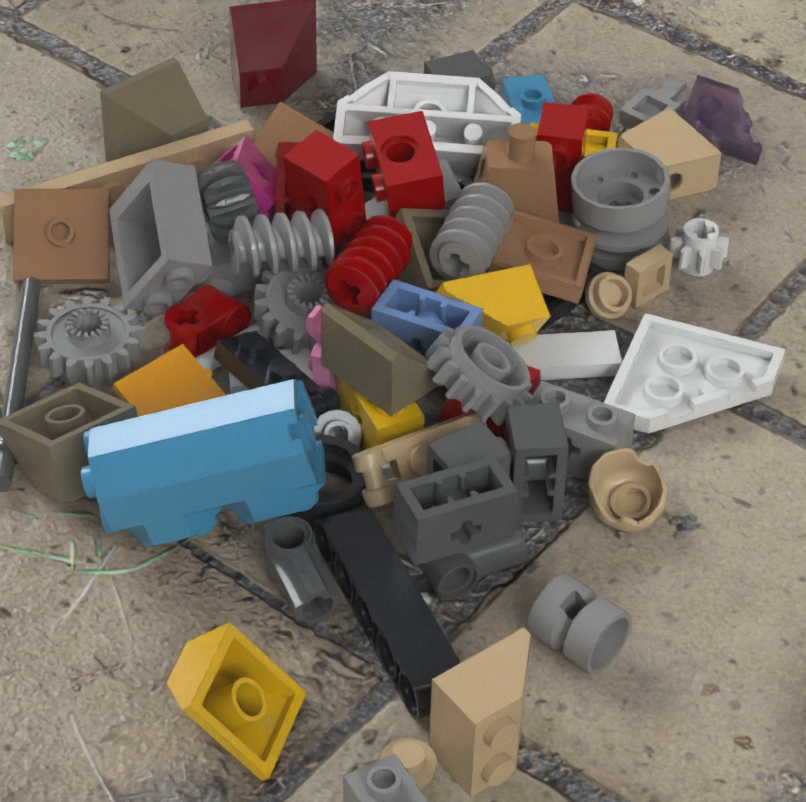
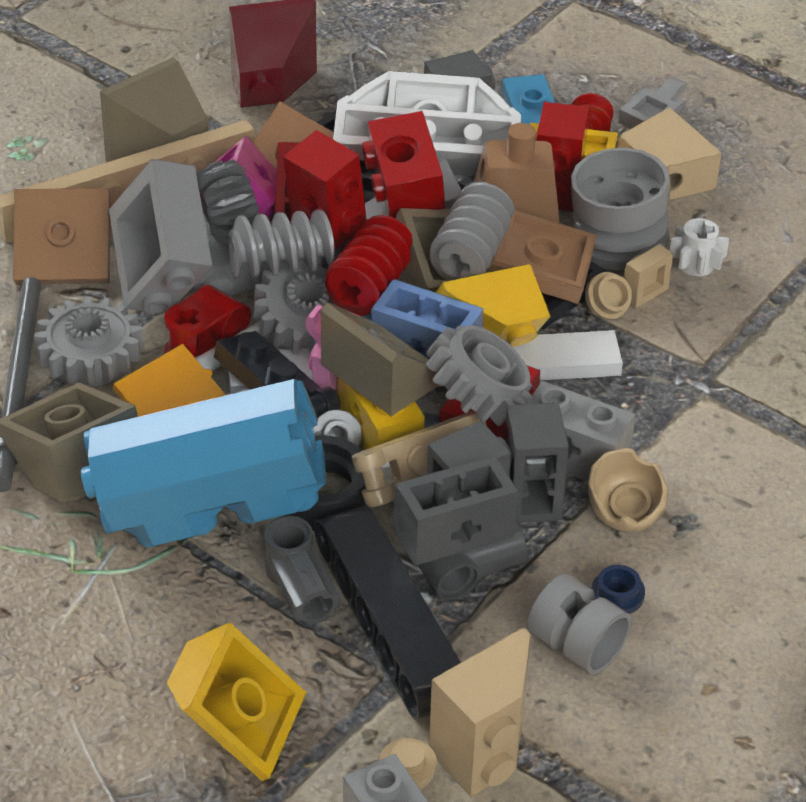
(620, 586): none -> dark blue plate
(689, 372): white plate -> none
(720, 118): clear purple wing -> none

